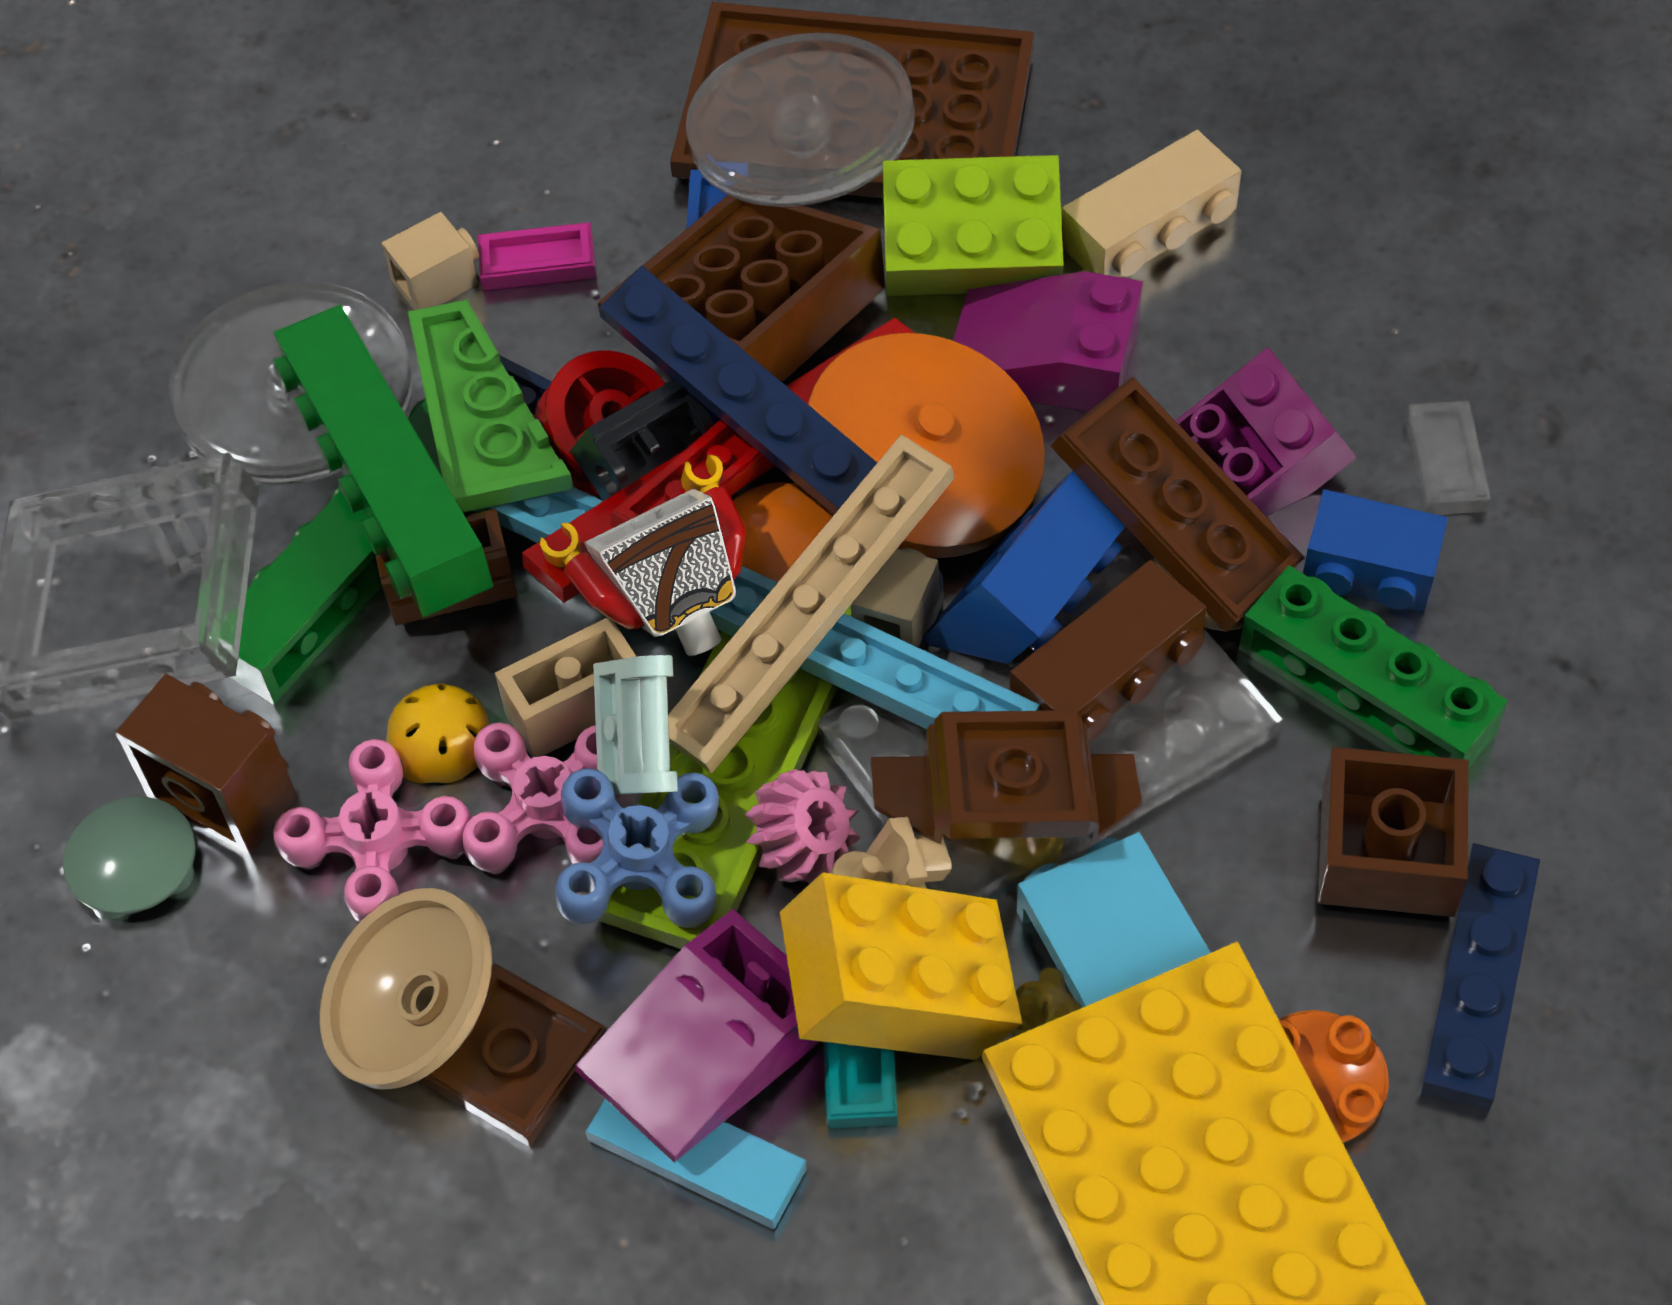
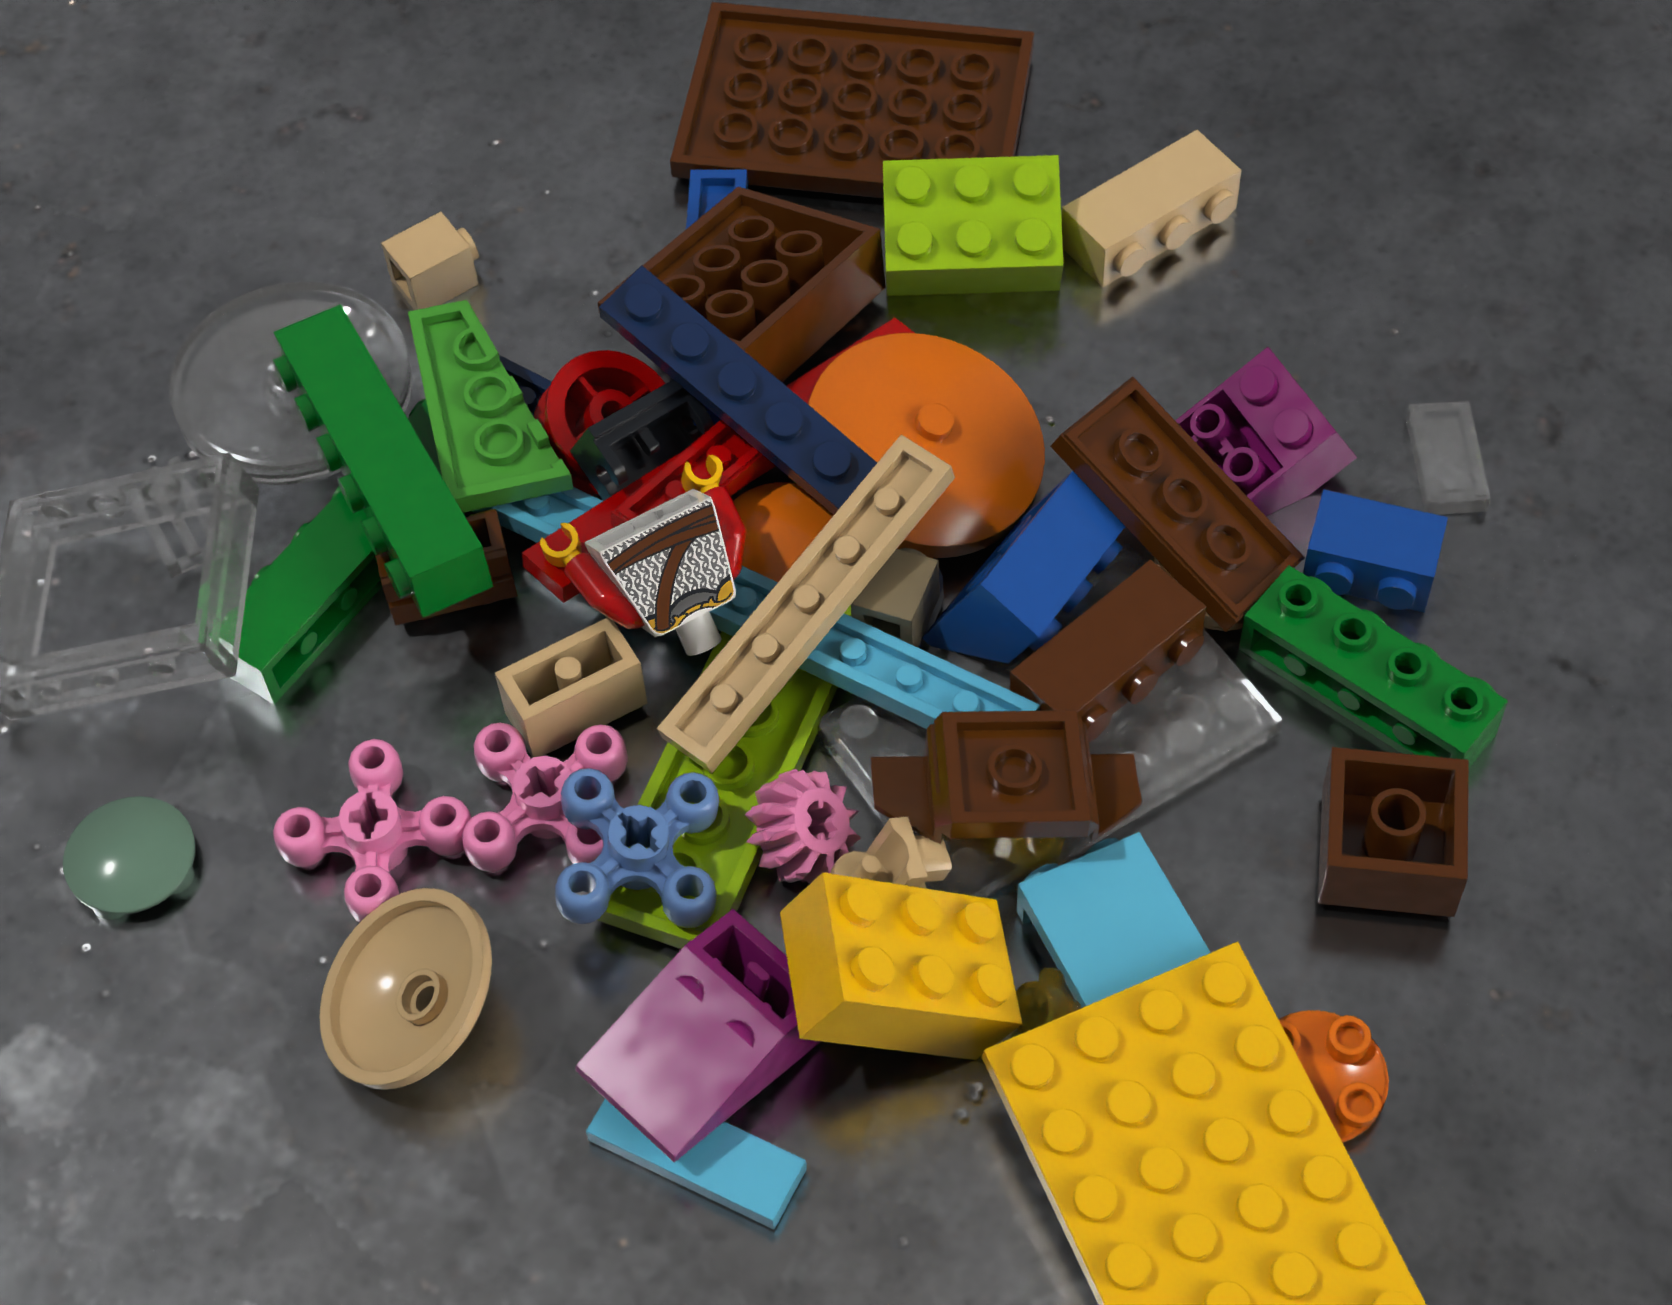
(208, 761): reddish brown brick -> none
(441, 720): yellow helmet -> none
(517, 1057): reddish brown tile -> none
(536, 256): dark pink tile -> none
(634, 724): light aqua plate -> none
(800, 119): clear dish -> none
(859, 1086): teal tile -> none
(1057, 335): magenta slope -> none
(1480, 978): dark blue plate -> none

